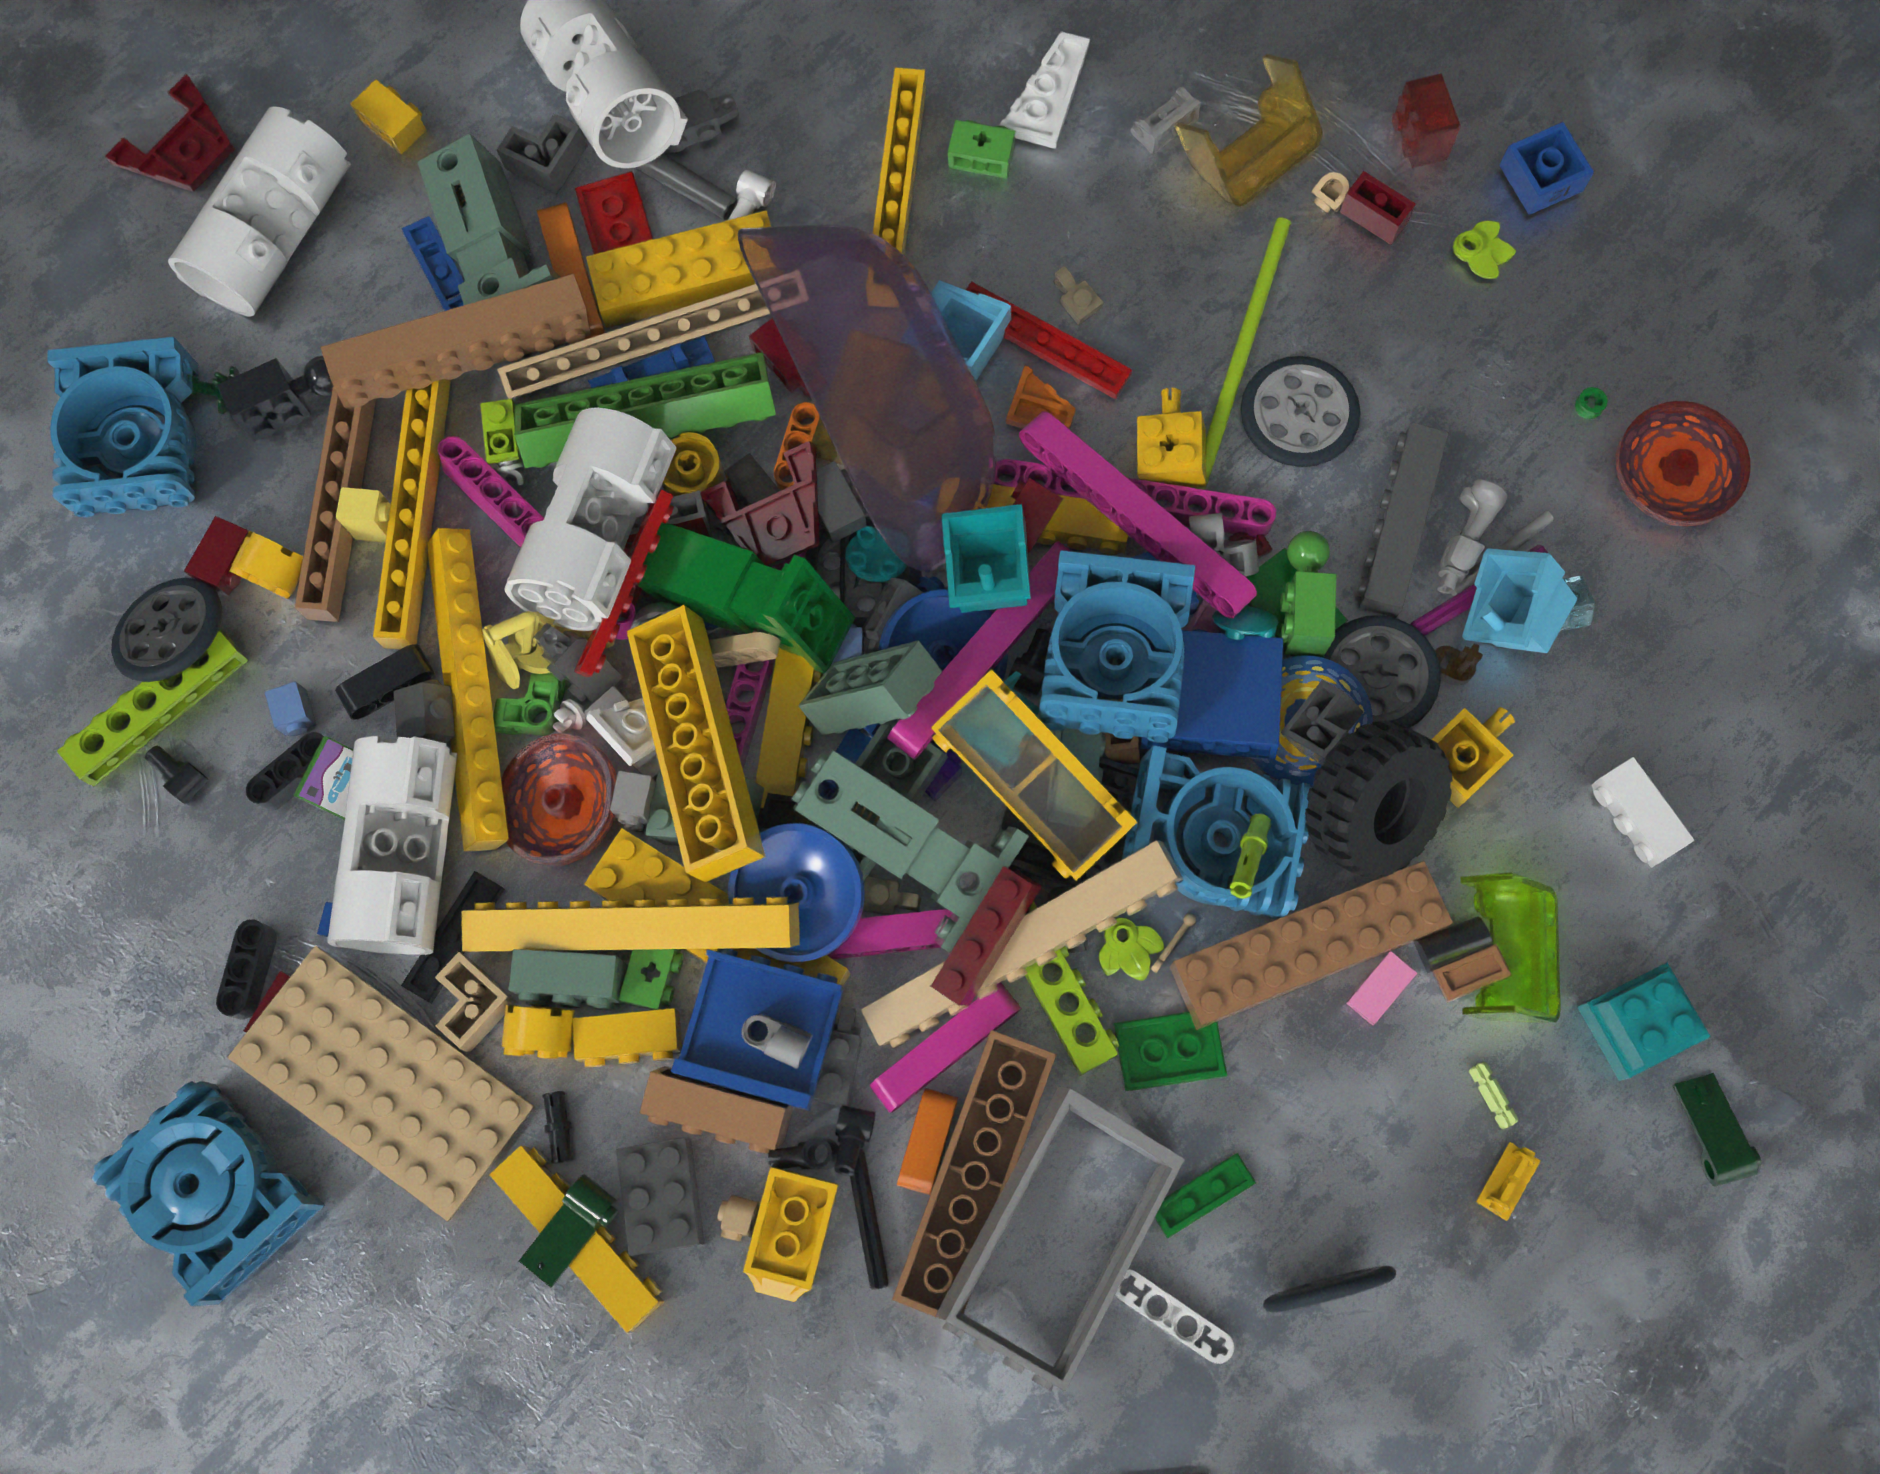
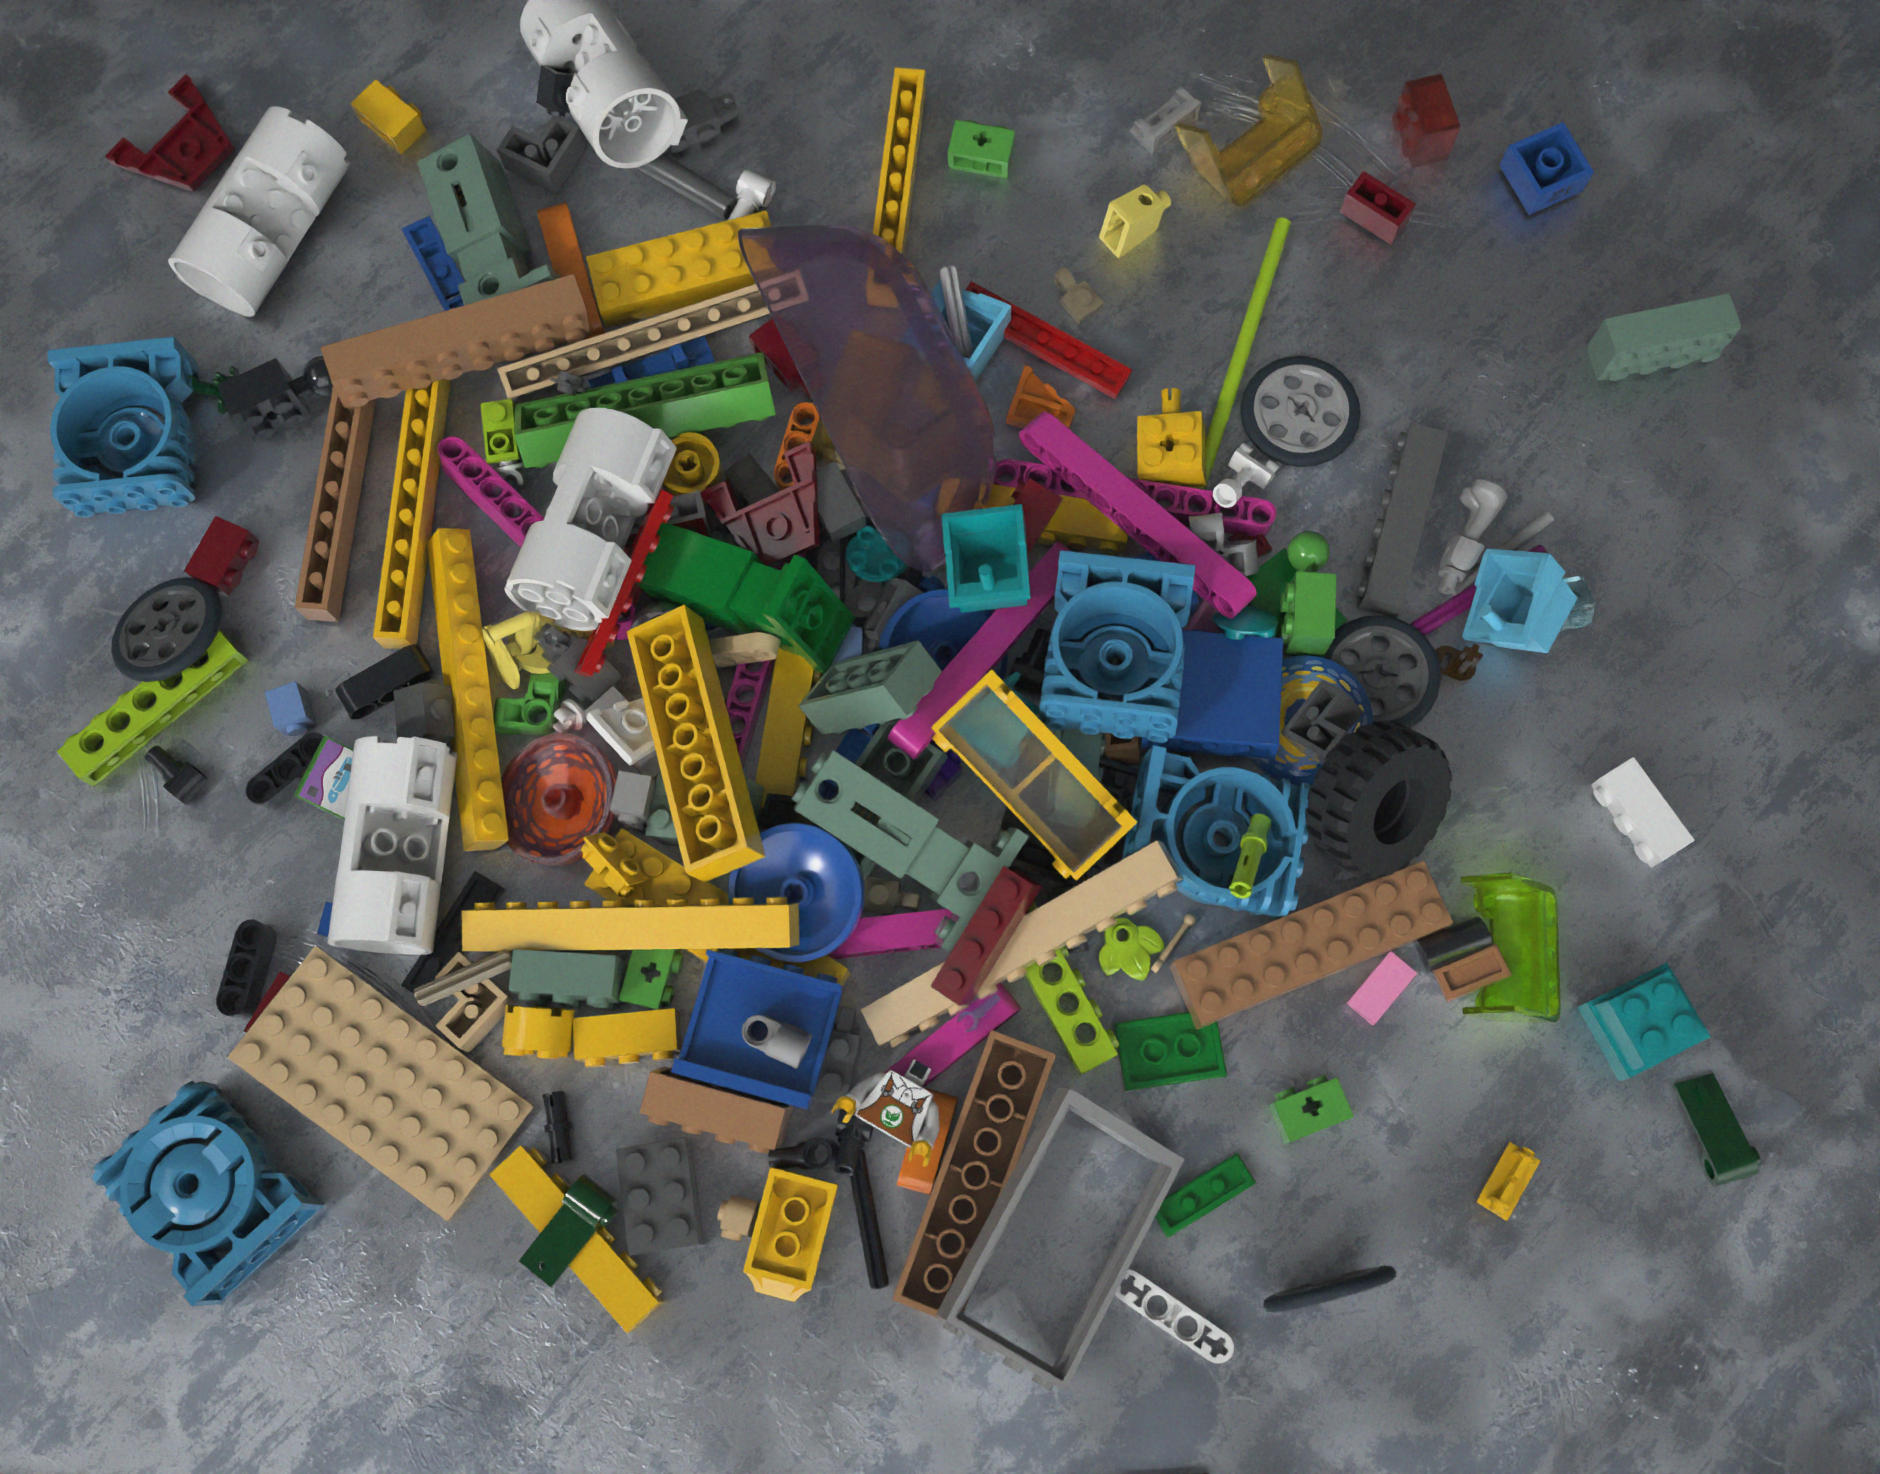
(268, 565): yellow brick -> none
(364, 513): light yellow brick -> none
(463, 978): none -> dark tan axle
(553, 88): none -> black brick
(569, 383): none -> dark grey plate
(602, 853): none -> yellow hinge
(613, 213): red tile -> none
(897, 1108): none -> torso
(956, 309): none -> light grey axle
(979, 1012): none -> clear light blue hand
(1048, 95): white wing -> none
(1133, 218): none -> light yellow torso
(1230, 490): none -> white bar
(1331, 191): tan plate -> none
(1331, 1108): none -> bright green brick
(1480, 748): yellow brick -> none
(1487, 249): lime plate -> none
(1493, 1095): yellowish green axle -> none
(1582, 401): green bush -> none
(1663, 337): none -> sand green brick
(1683, 463): clear red dish -> none

